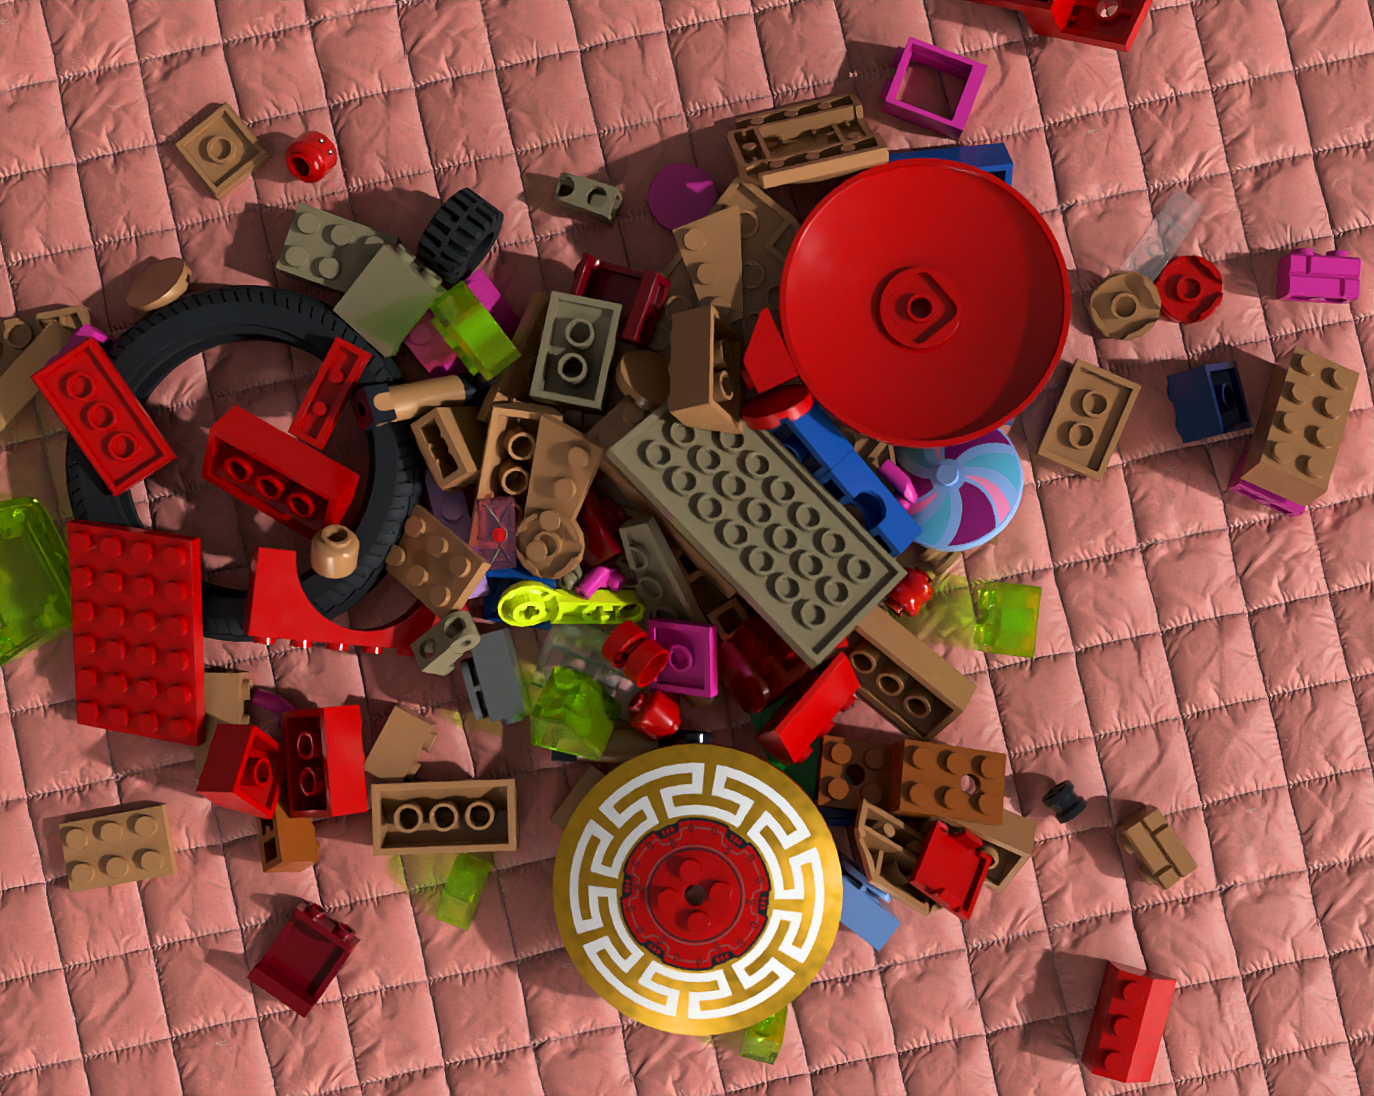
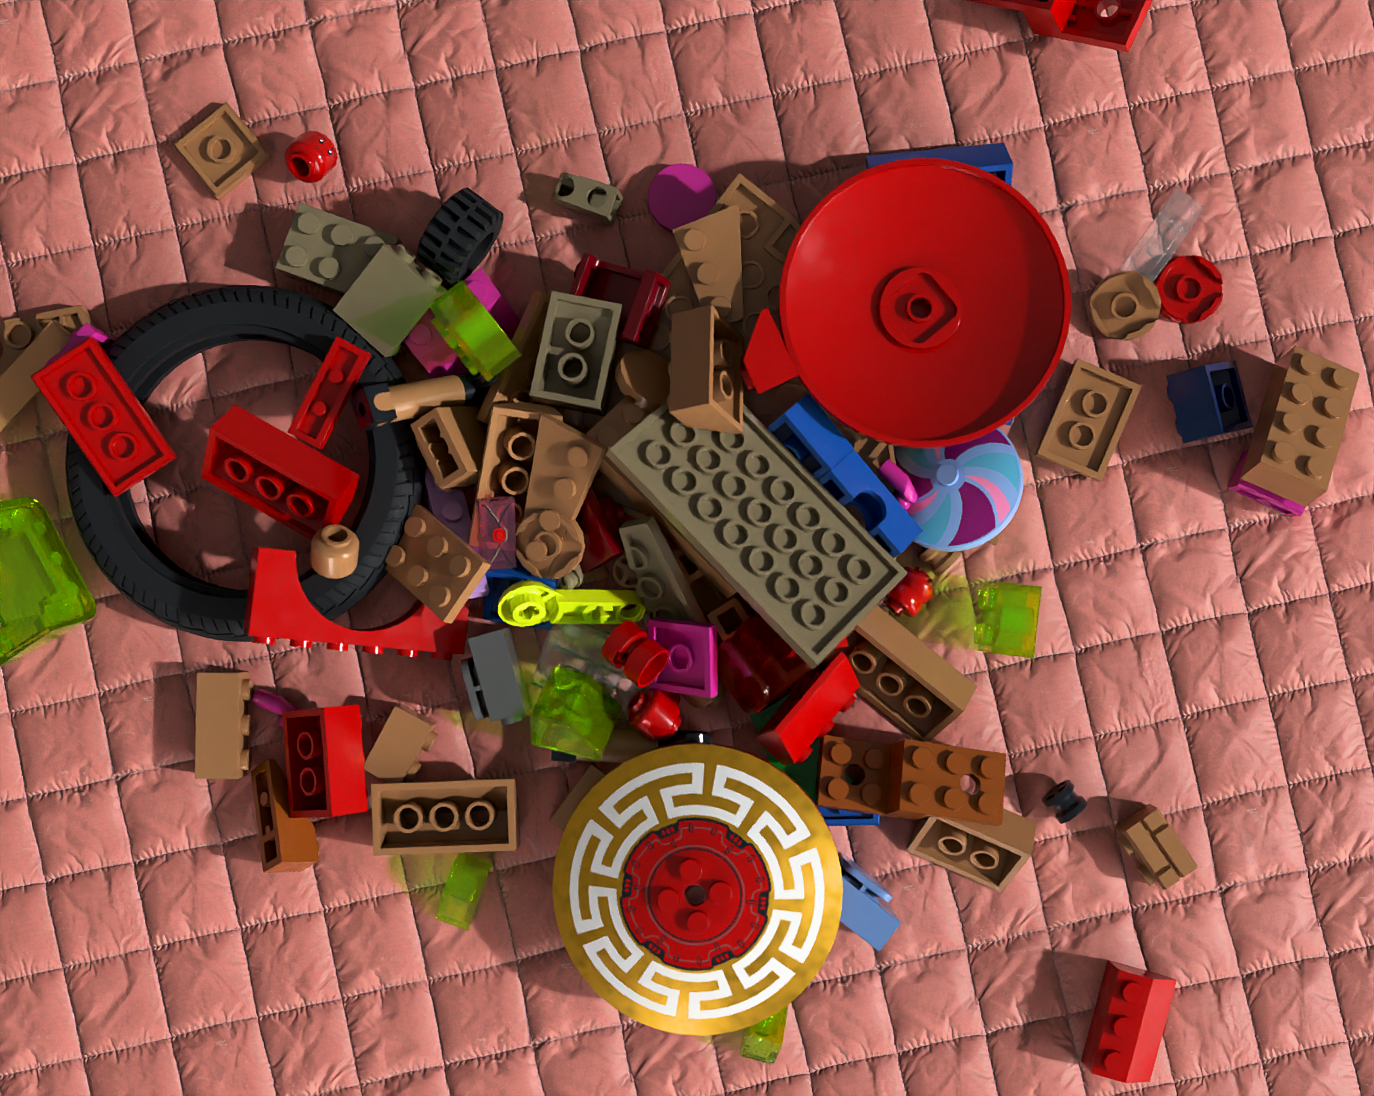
(118, 848): medium nougat plate -> none
(137, 631): red plate -> none
(159, 285): medium nougat tile -> none
(243, 770): red slope -> none
(304, 958): dark red panel -> none
(446, 642): dark tan leg -> none
(602, 577): dark pink arm -> none
(776, 404): red tile -> none
(806, 143): medium nougat wedge -> none
(889, 855): medium nougat wedge -> none
(943, 61): dark pink window -> none
(951, 869): red piece -> none
(1318, 277): dark pink brick -> none

